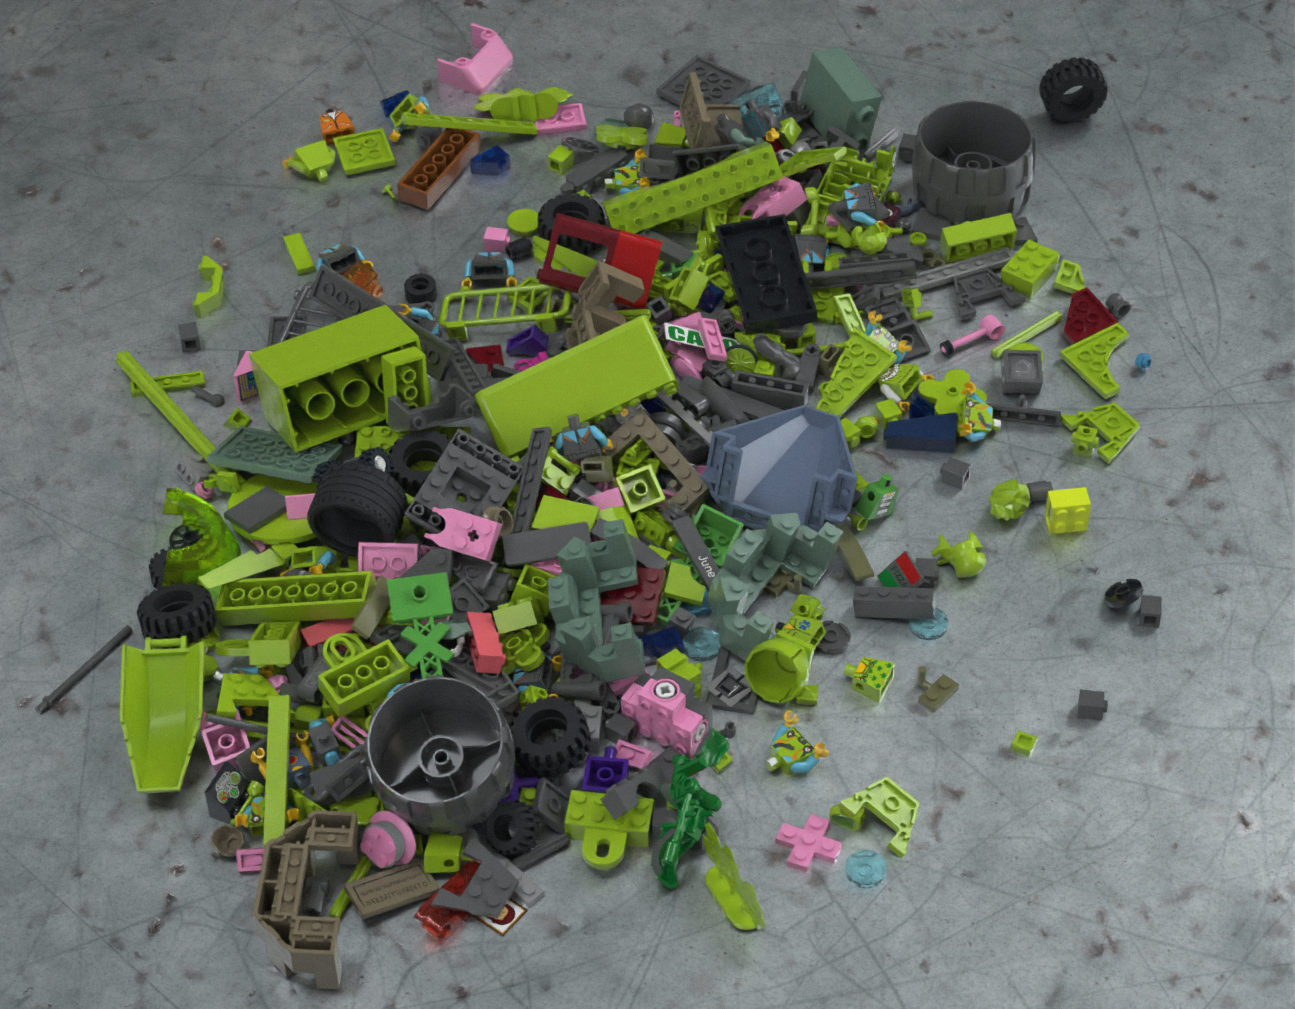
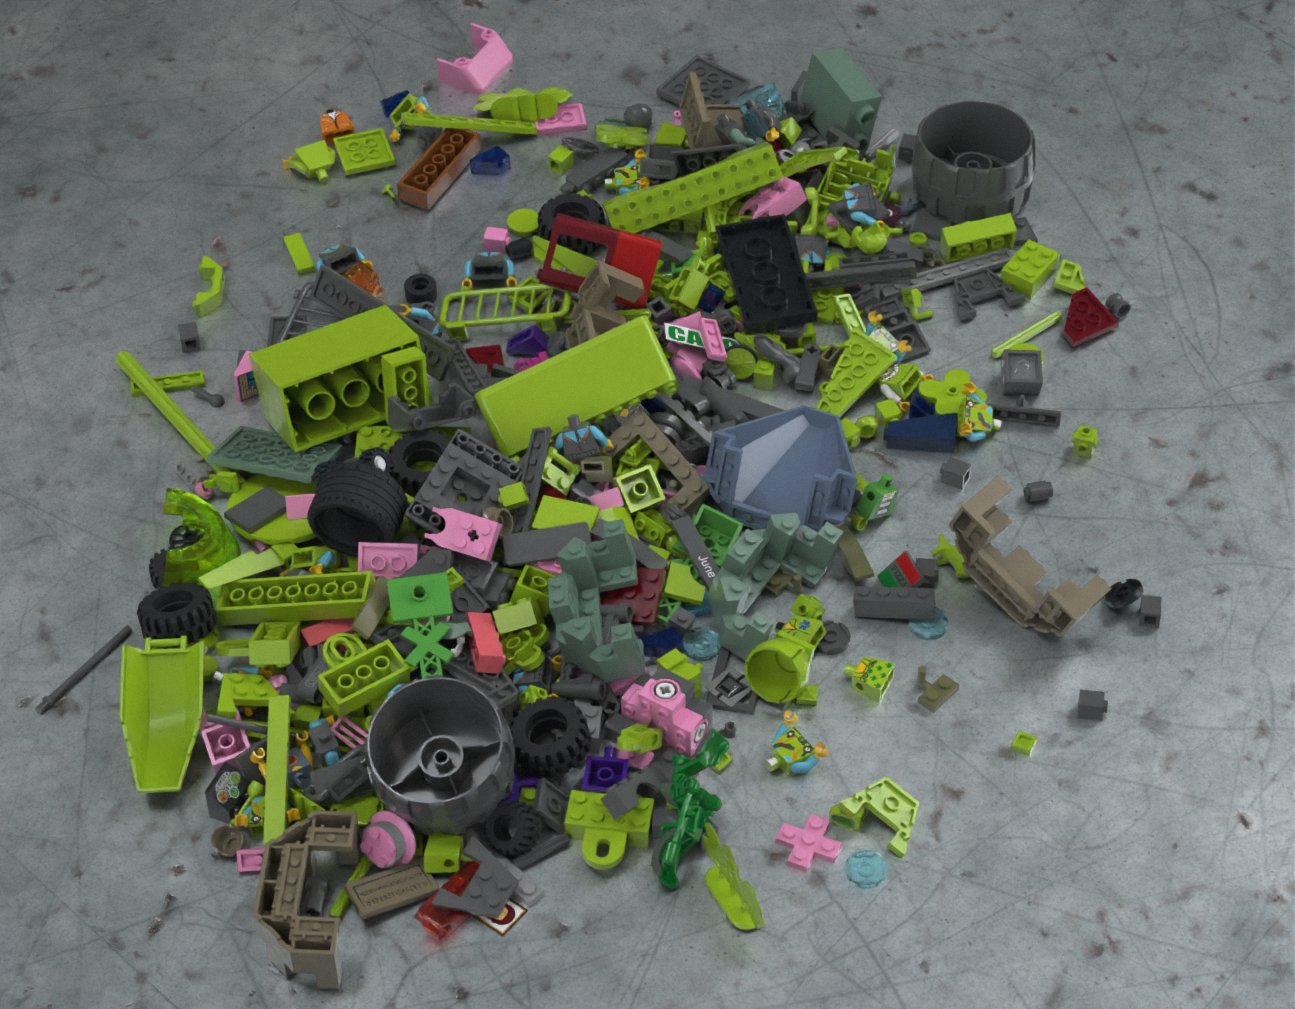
(237, 419): lime slope -> none
(454, 579): none -> lime tile
(513, 496): none -> lime brick
(640, 738): none -> lime piece
(771, 390): dark grey brick -> none
(989, 326): bright pink piece -> none
(1009, 500): lime hair -> none
(1014, 578): none -> dark tan brick
(1067, 510): neon yellow piece -> none
(1069, 75): black tyre -> none
(1091, 358): lime plate -> none
(1112, 424): lime wing -> none
(1143, 361): dark azure plate -> none

